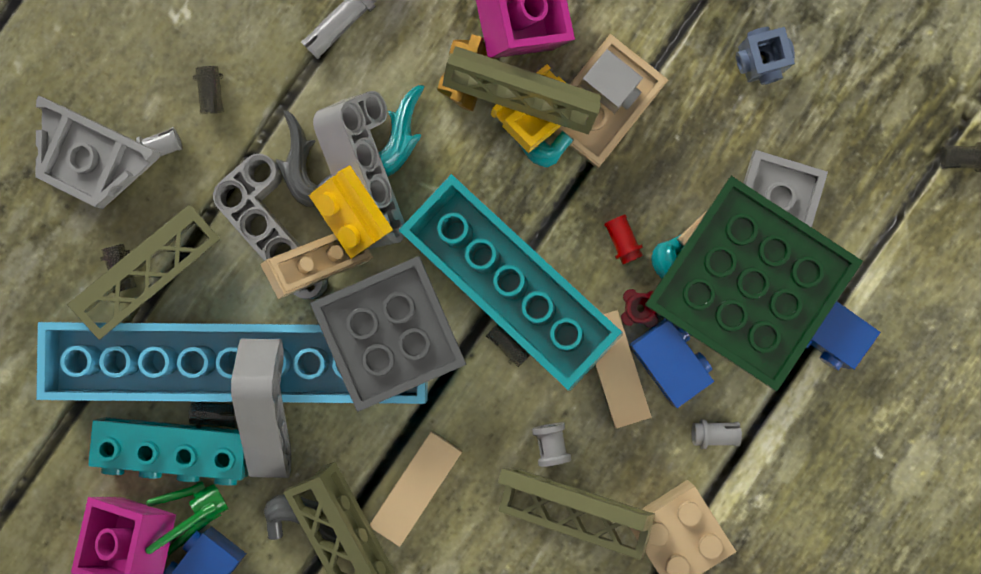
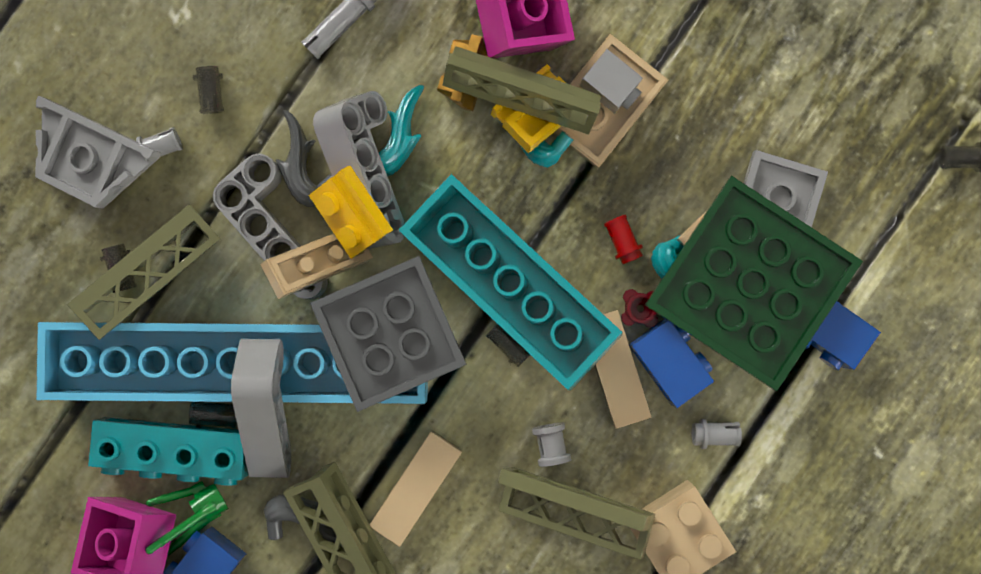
(771, 44): sand blue brick -> none

